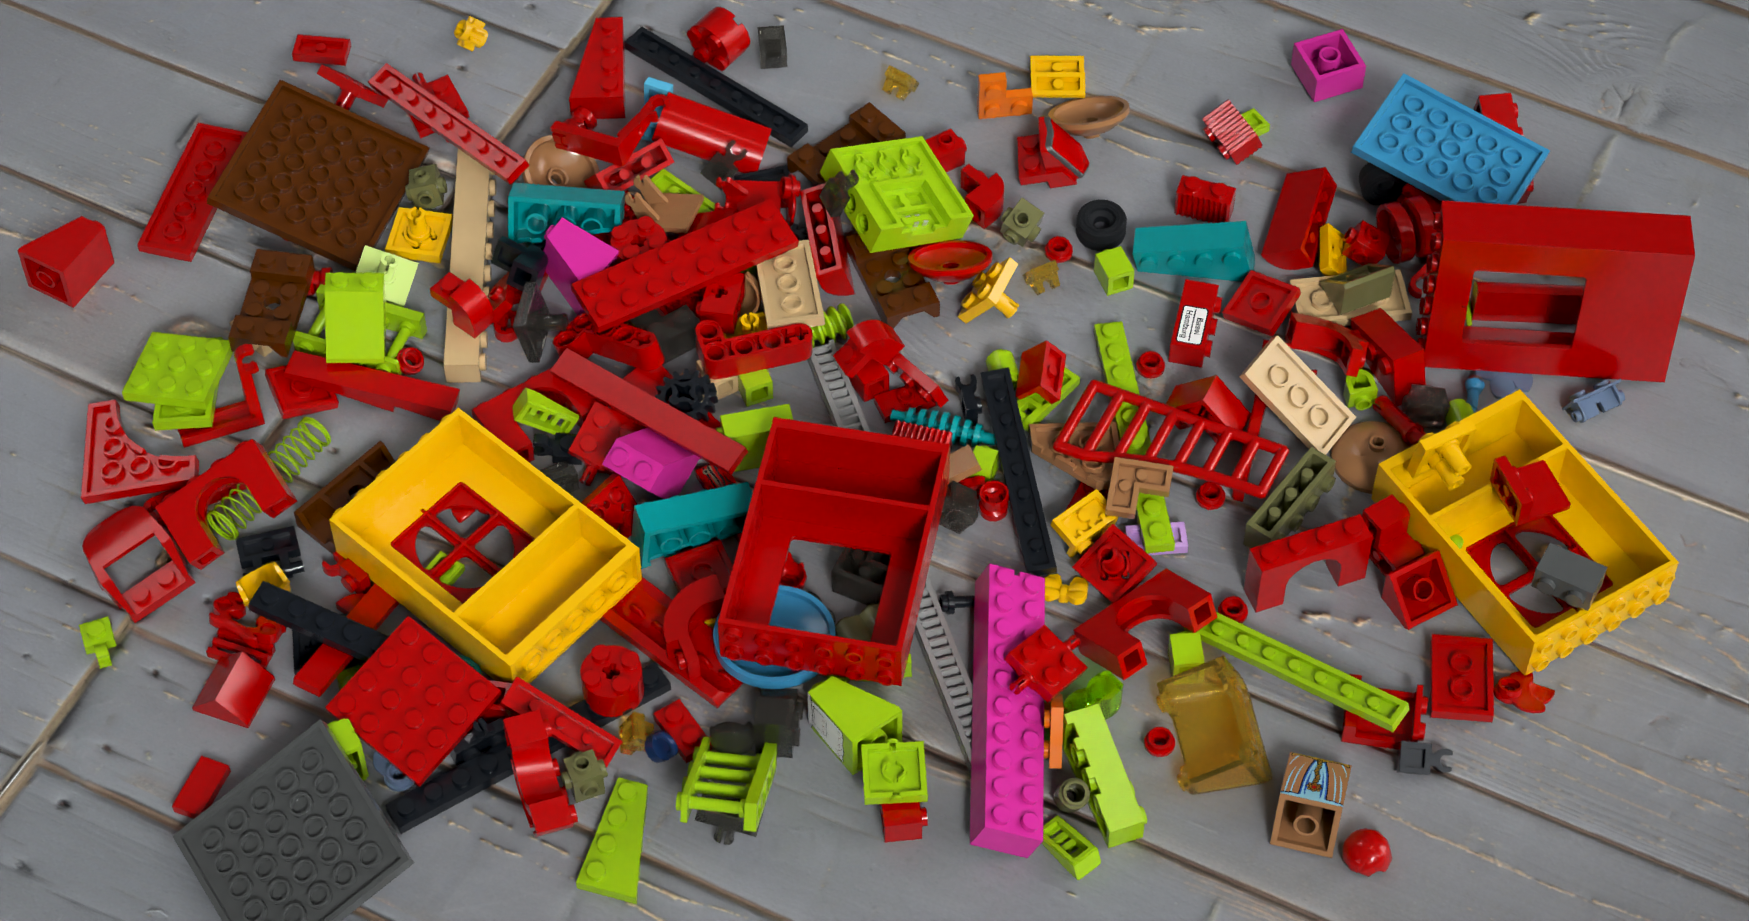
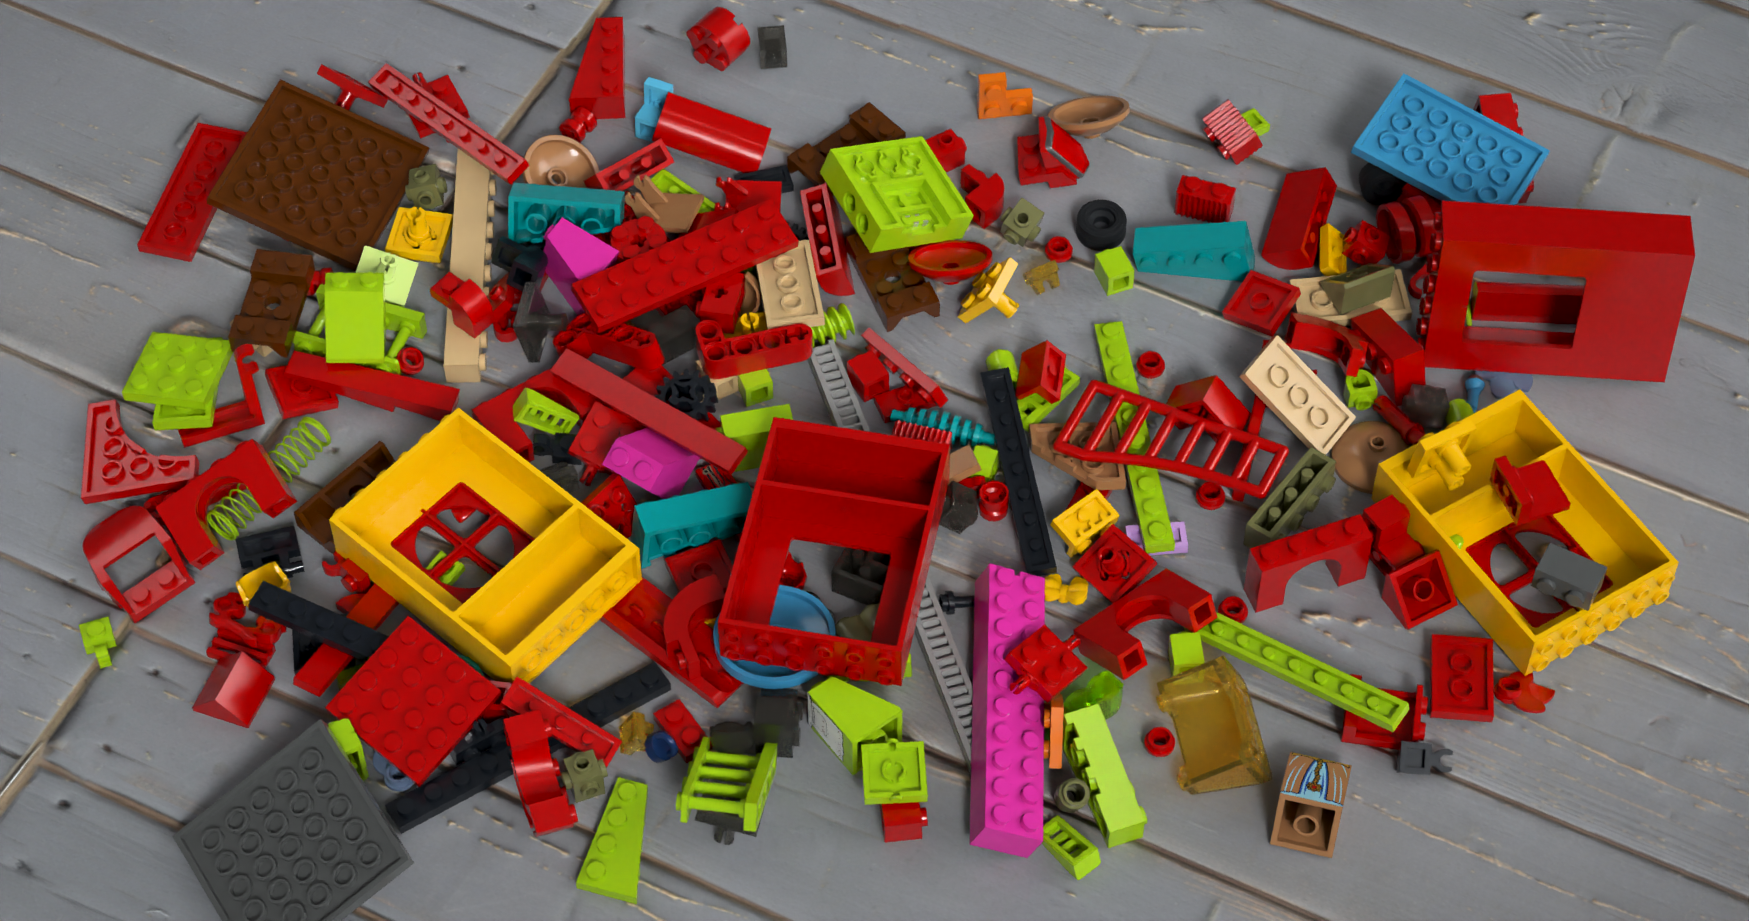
(67, 260): red slope -> none
(201, 787): red tile -> none
(321, 50): red plate -> none
(471, 33): yellow gear -> none
(606, 147): red hinge -> none
(612, 680): red brick -> none
(715, 86): black plate -> none
(722, 165): clear smoke plate -> none
(788, 191): red plate -> none
(835, 193): clear smoke plate -> none
(868, 341): red brick -> none
(899, 79): clear yellow tile -> none
(970, 405): black plate -> none
(1057, 76): yellow slope -> none
(1135, 477): medium nougat plate -> none
(1195, 323): red brick -> none
(1328, 65): dark pink brick -> none
(1366, 852): red hair -> none
(1604, 394): sand blue hinge -> none

